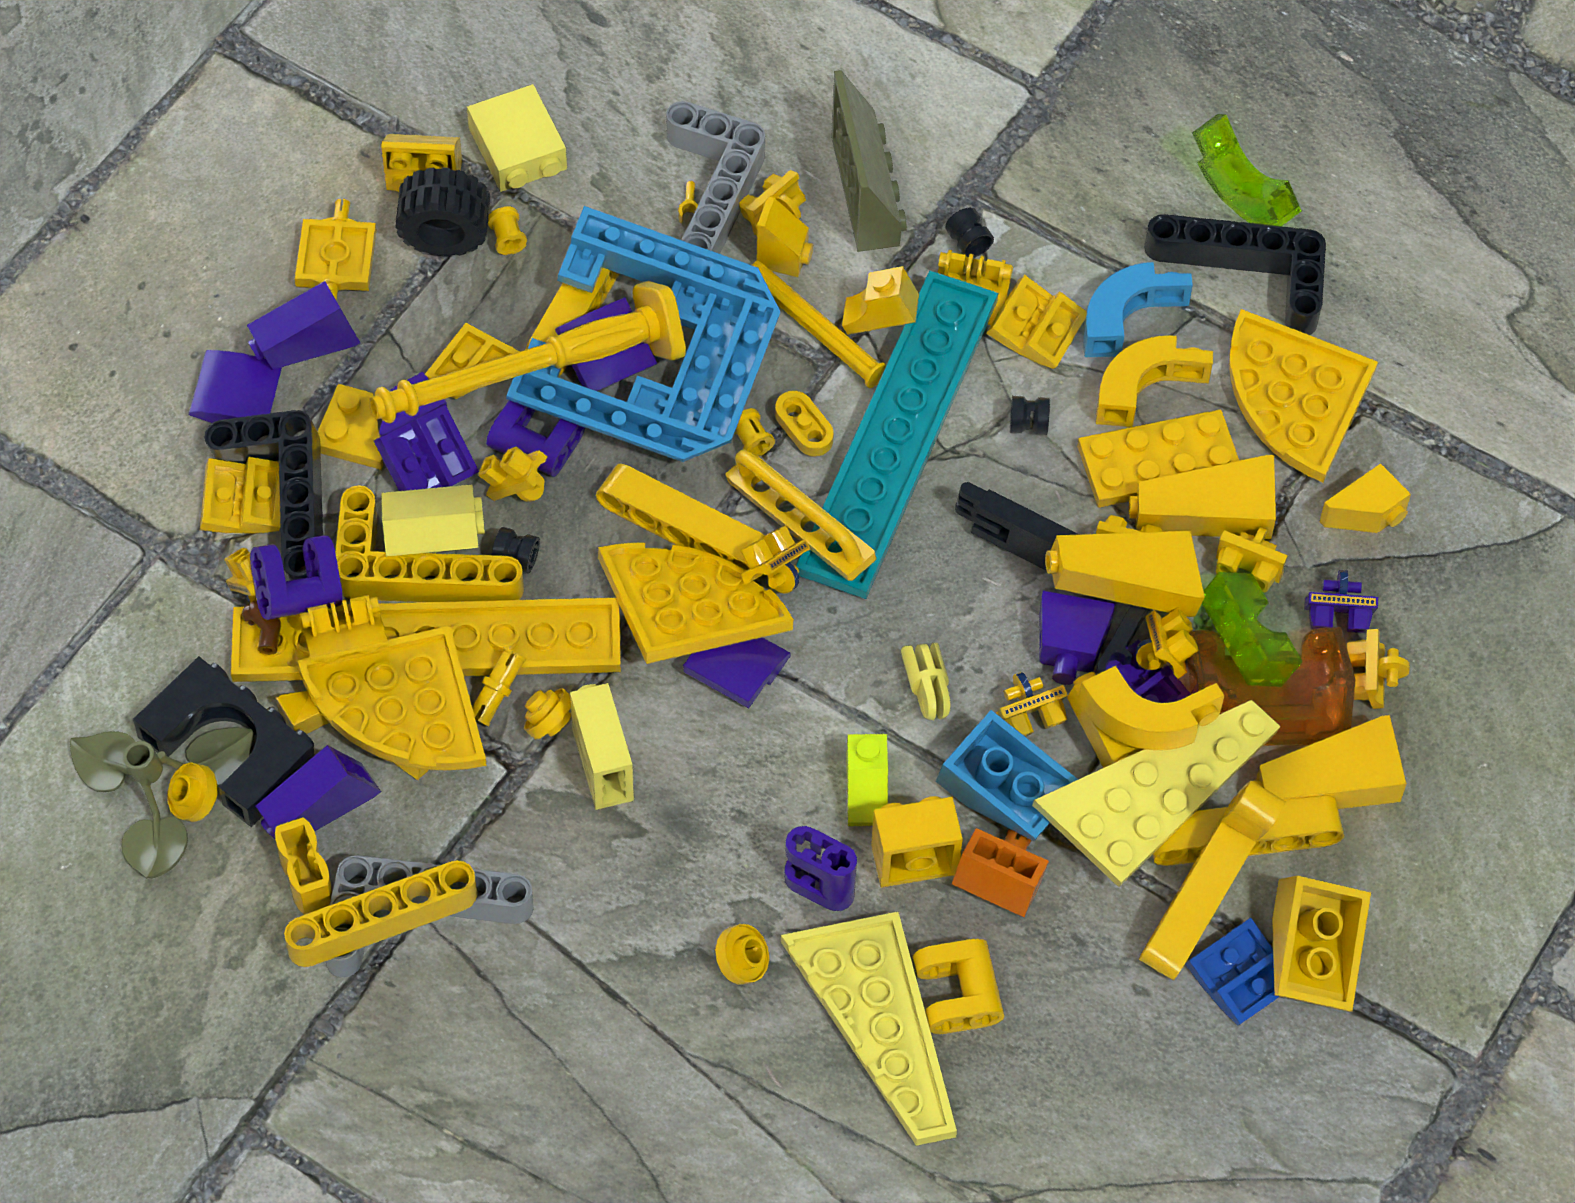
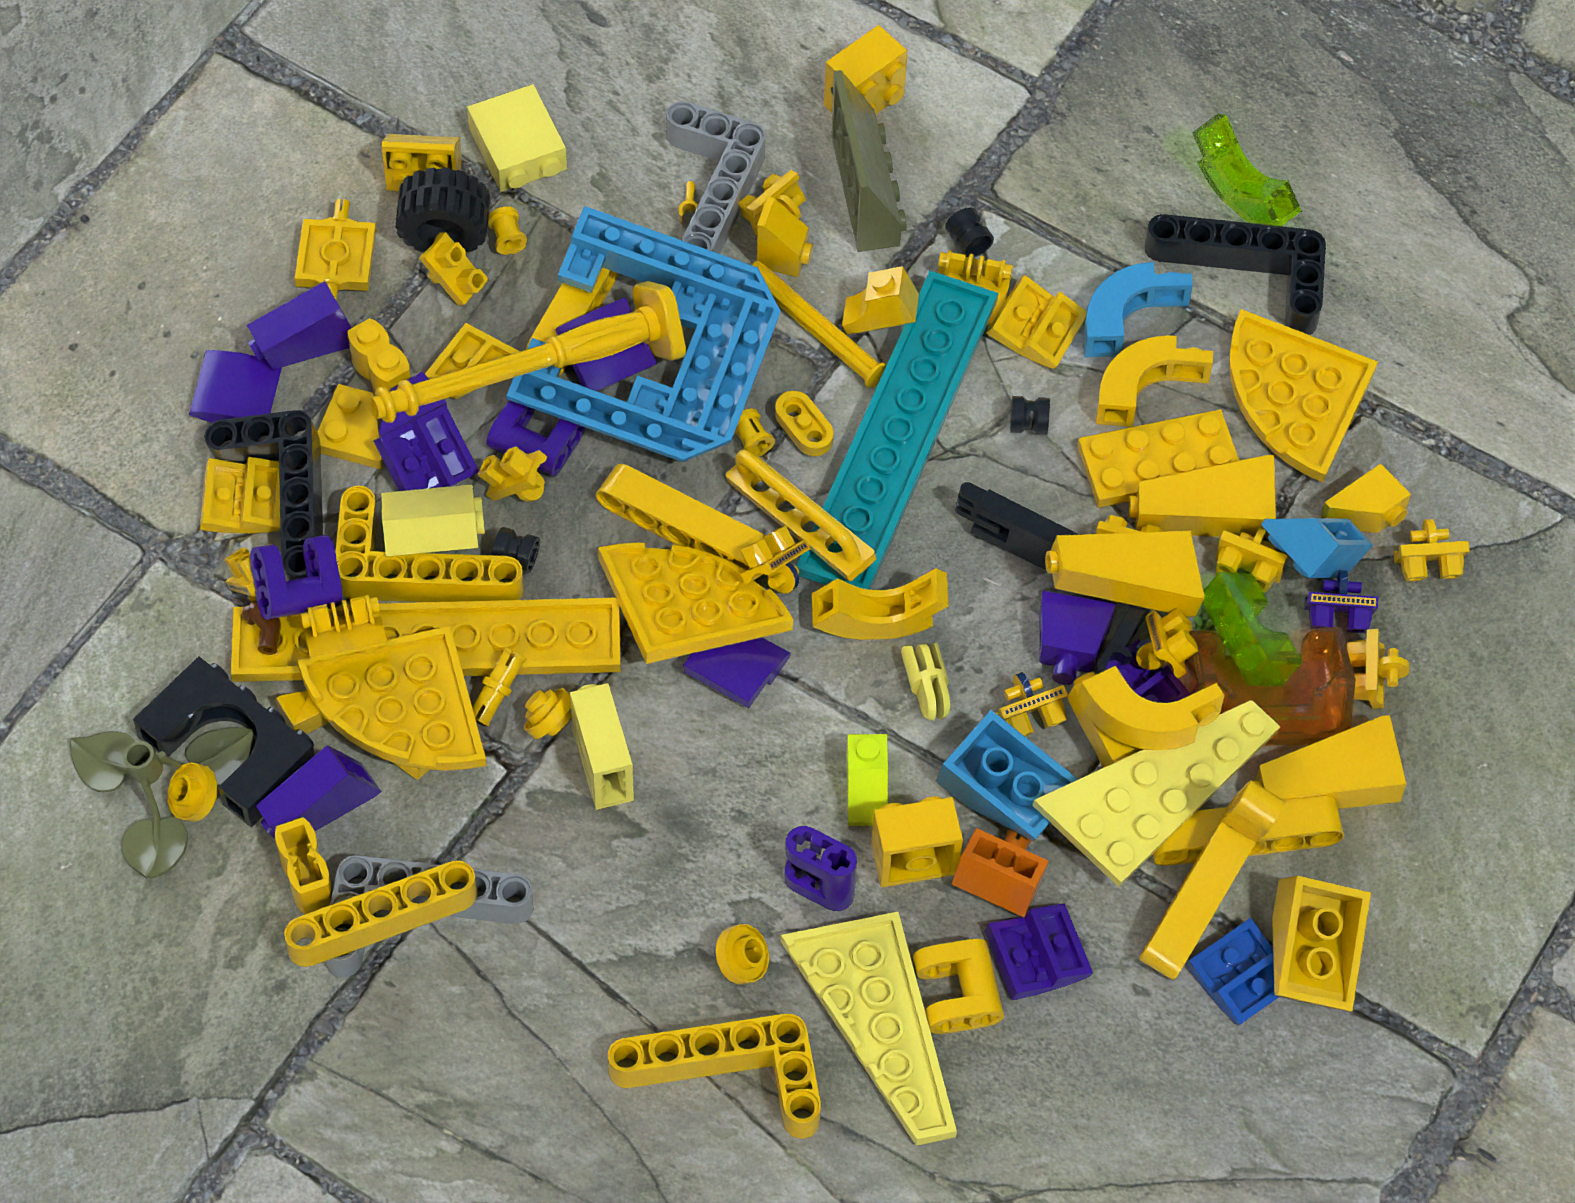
(376, 357): none -> yellow brick
(452, 269): none -> yellow hips
(728, 1059): none -> yellow beam
(874, 66): none -> yellow brick
(880, 614): none -> yellow arch
(1038, 951): none -> dark purple slope
(1318, 544): none -> dark azure slope
(1414, 556): none -> yellow hips

